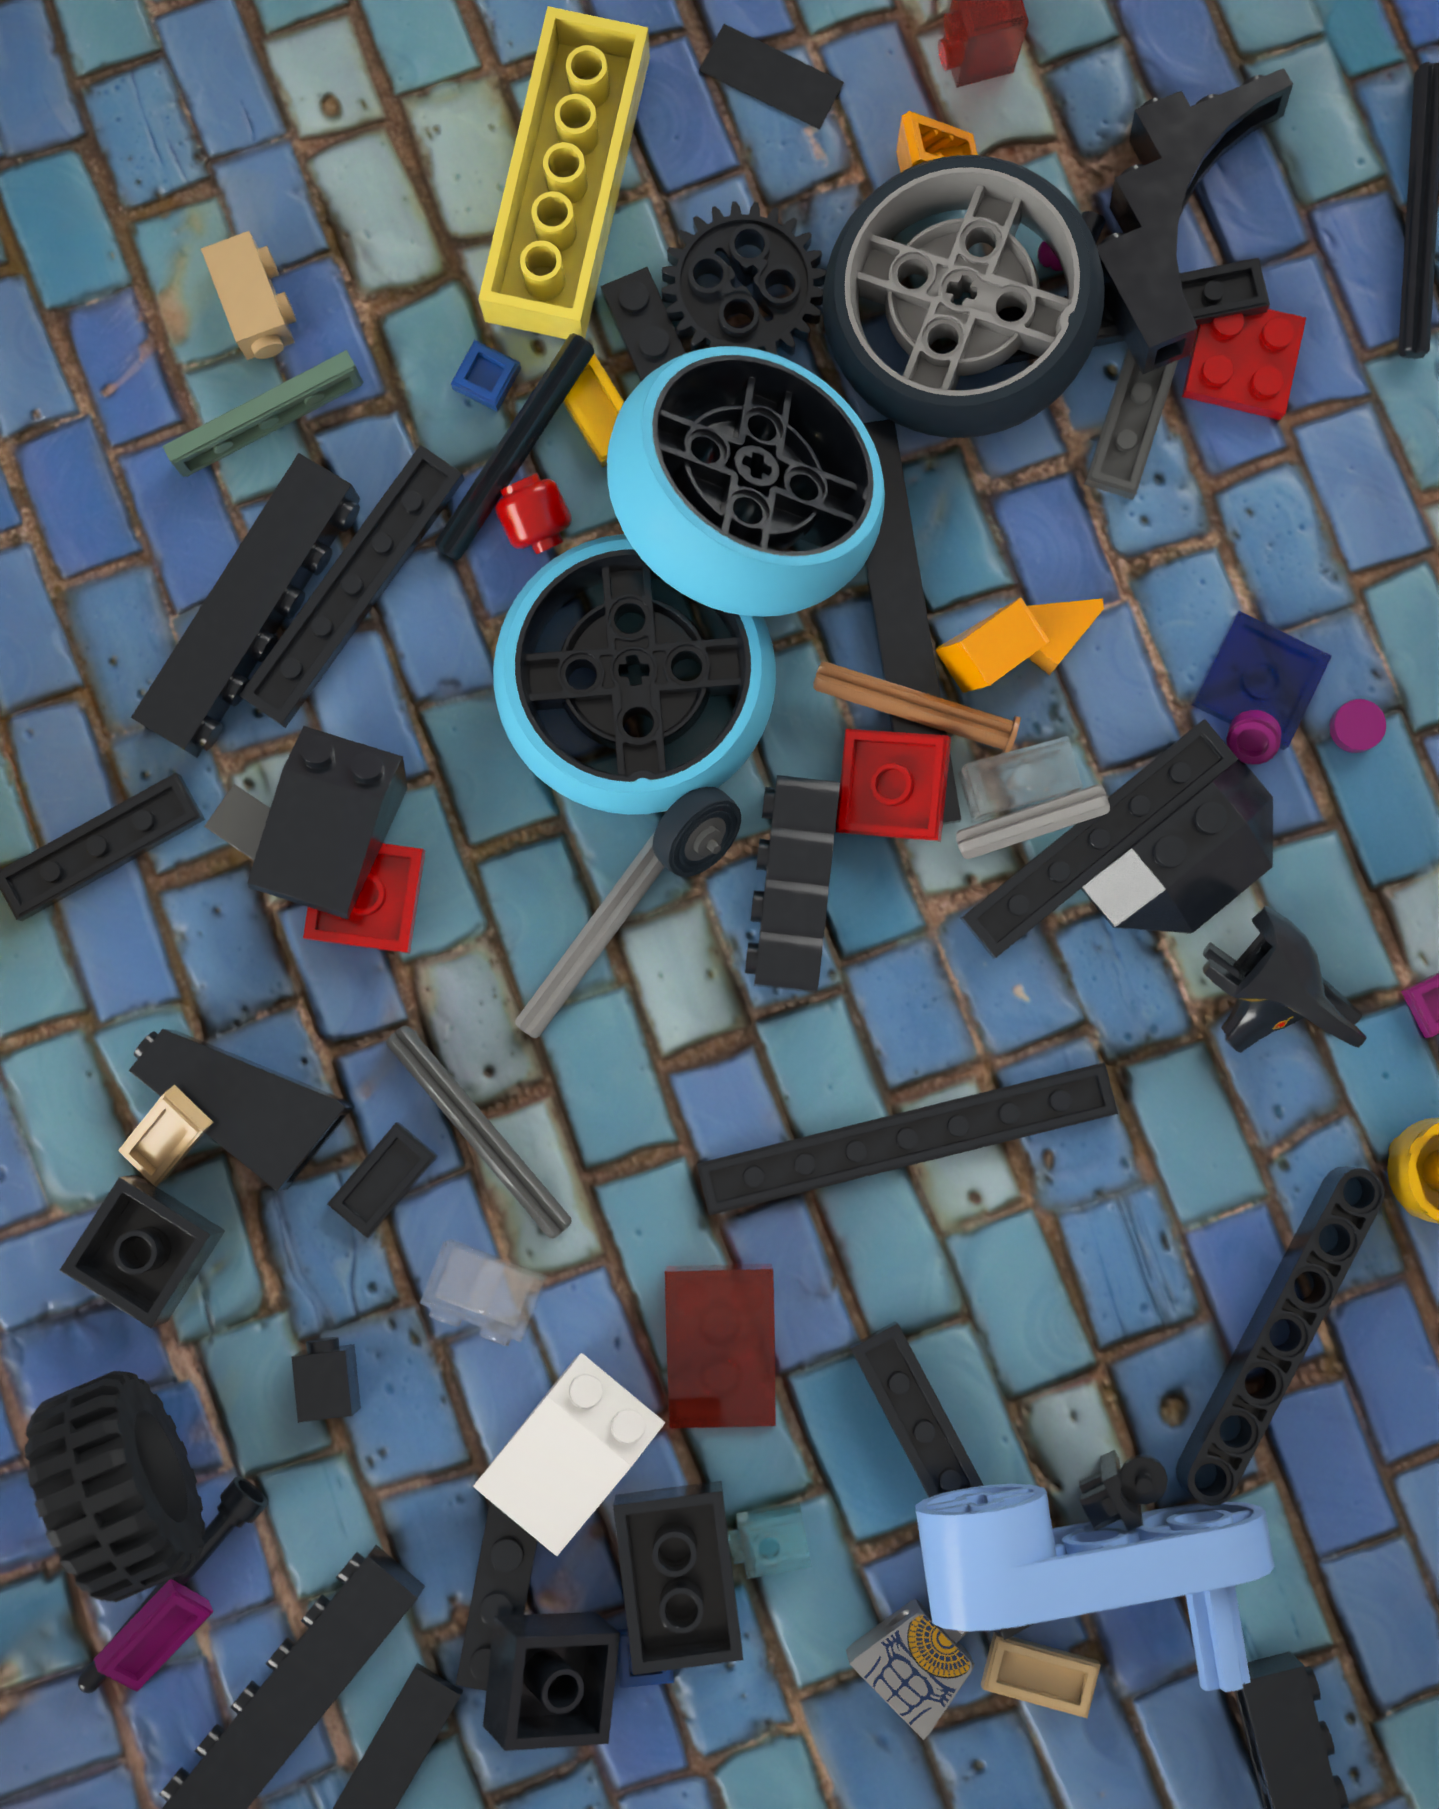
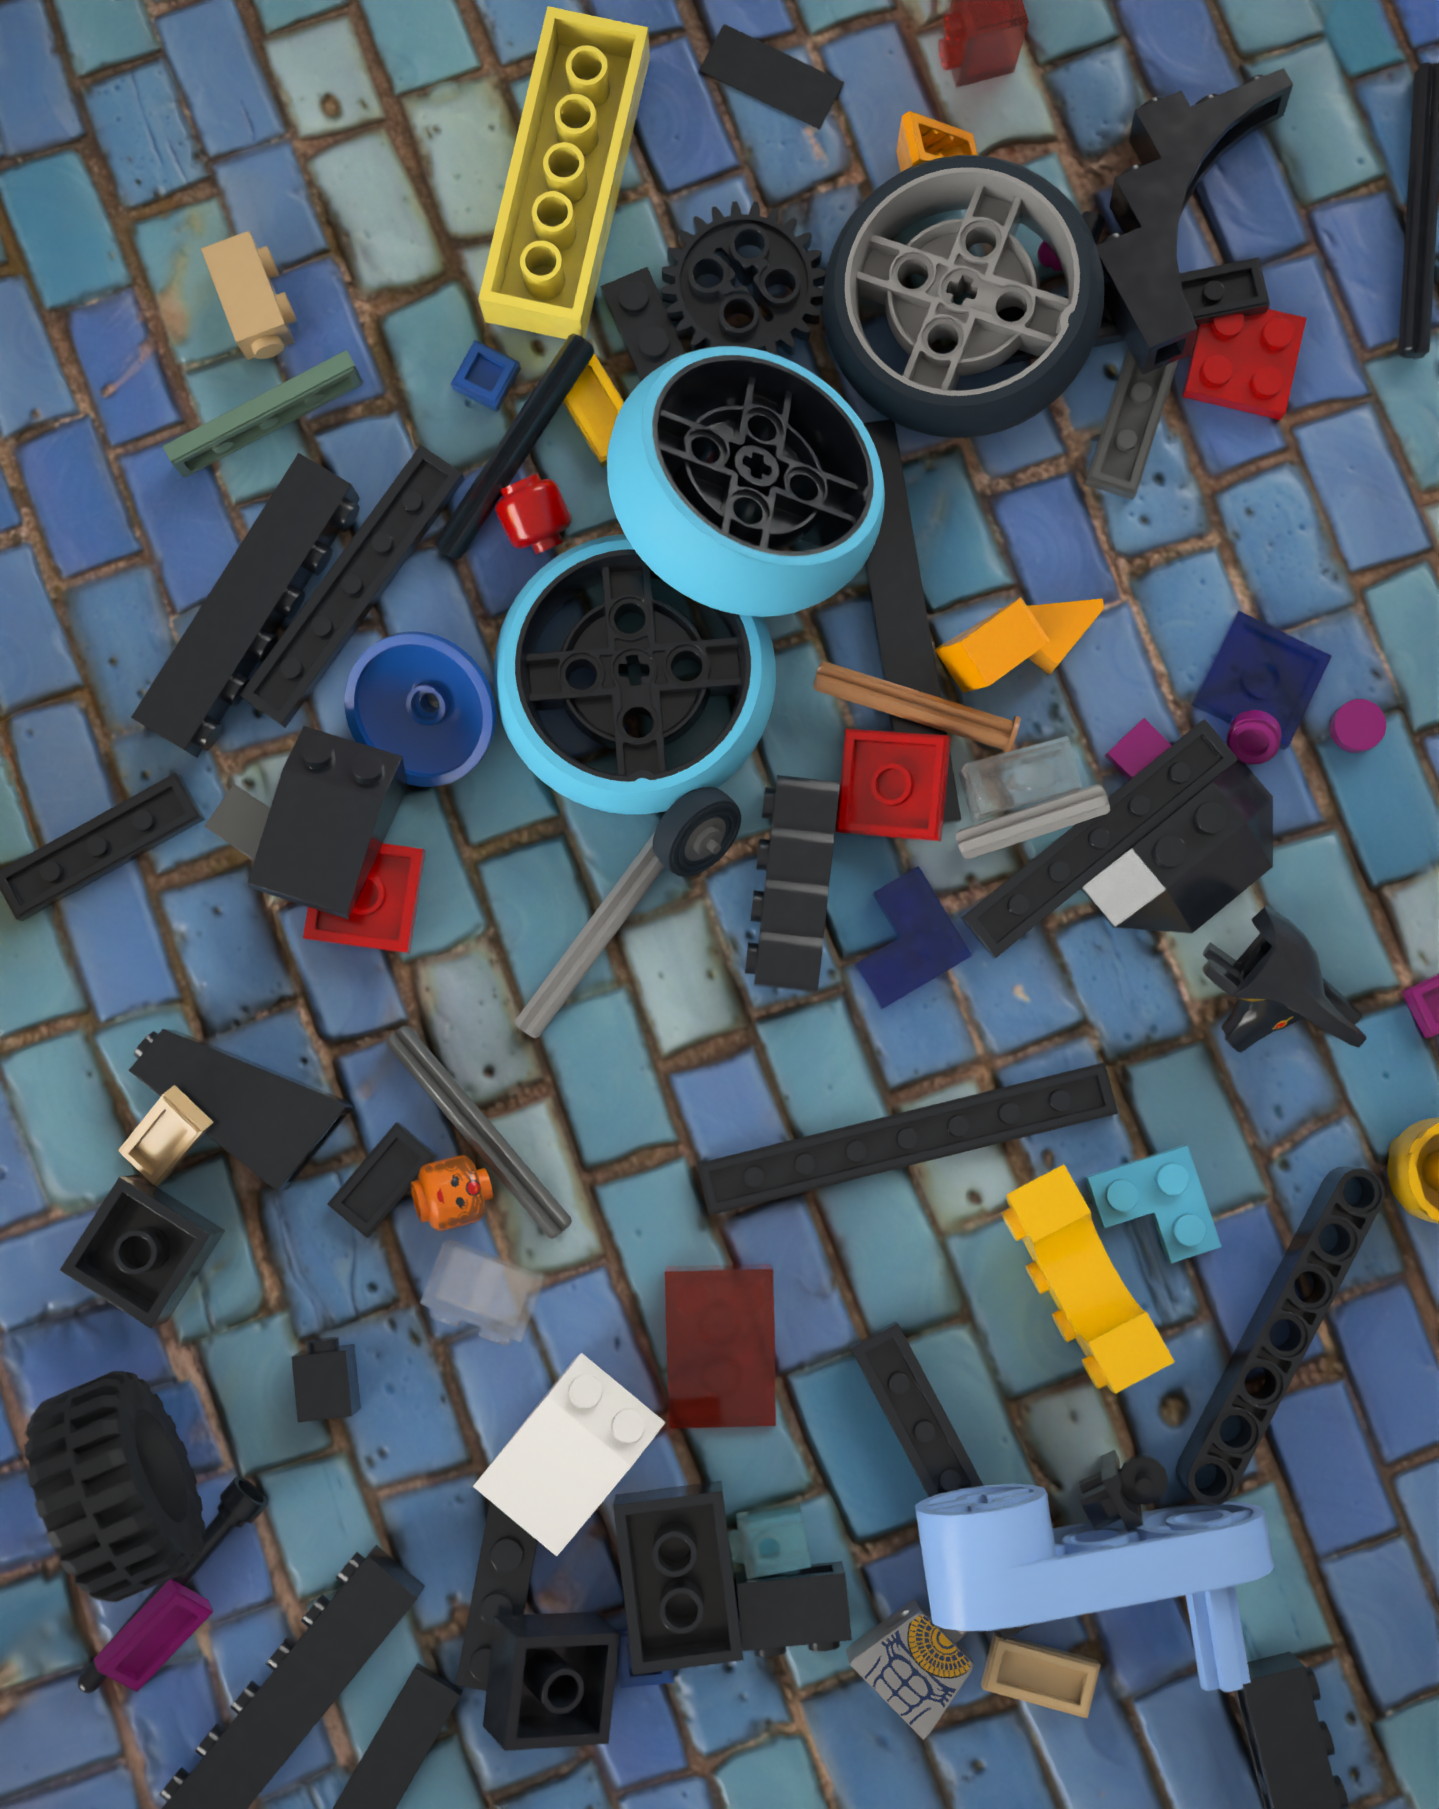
(391, 708): none -> blue dish
(451, 1193): none -> orange head
(794, 1609): none -> black brick
(925, 941): none -> clear blue plate
(1081, 1279): none -> yellow brick
(1137, 749): none -> magenta tile
(1166, 1189): none -> medium azure plate

